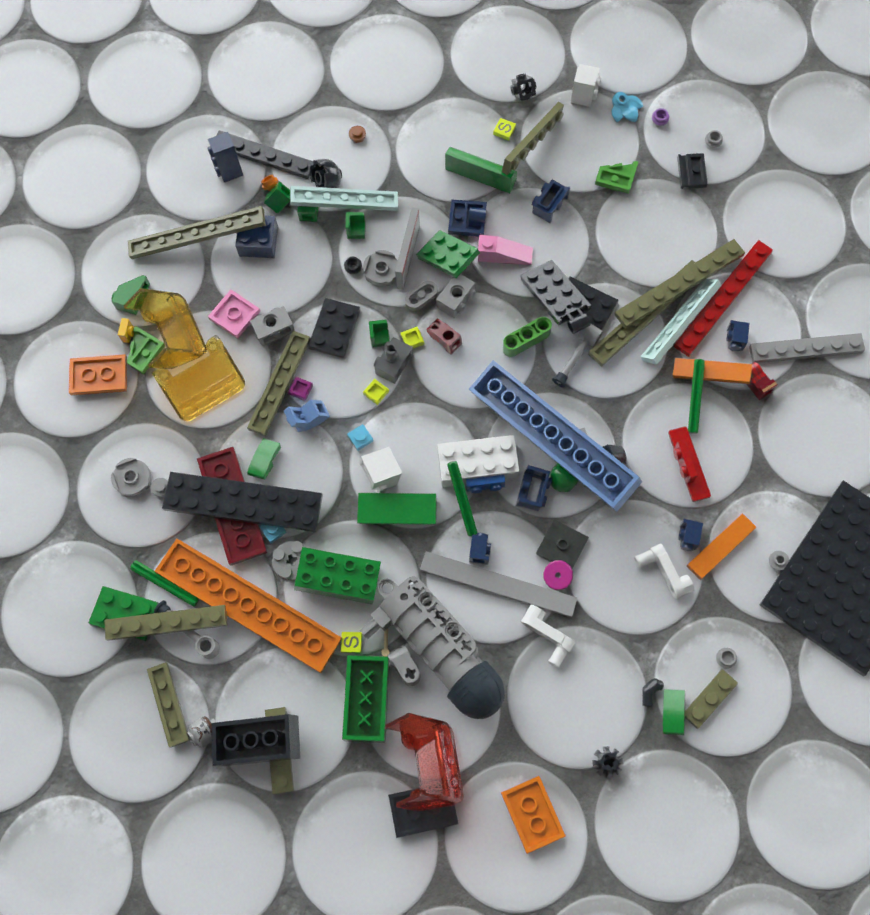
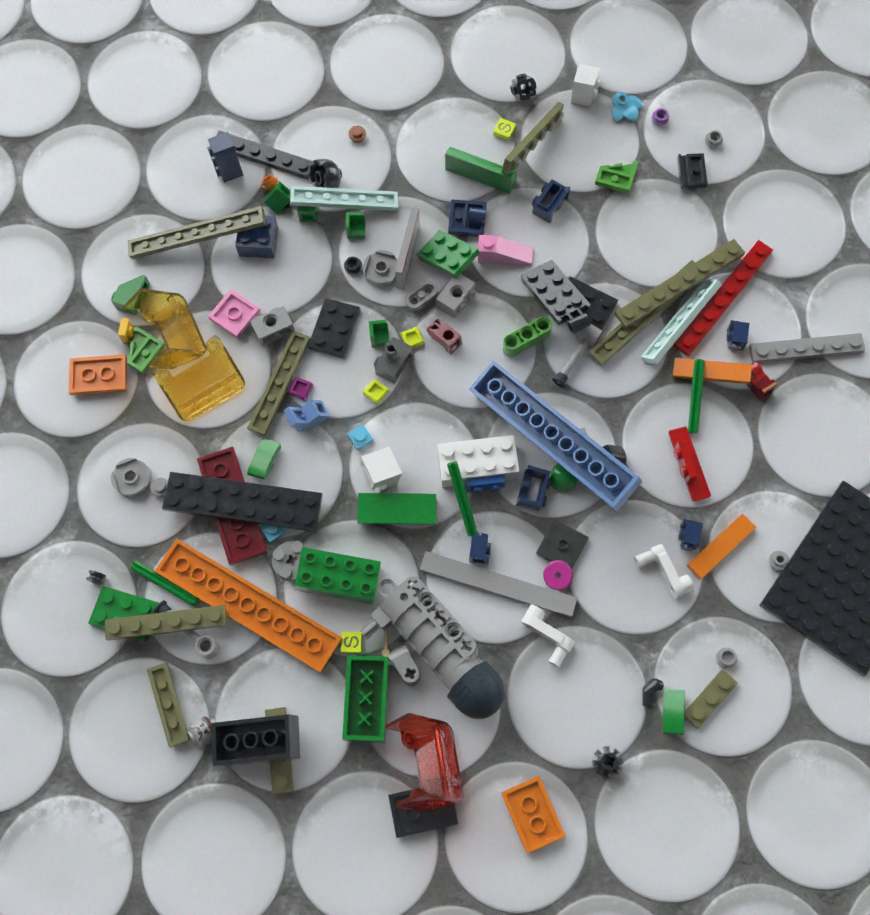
(96, 577): none -> black bush

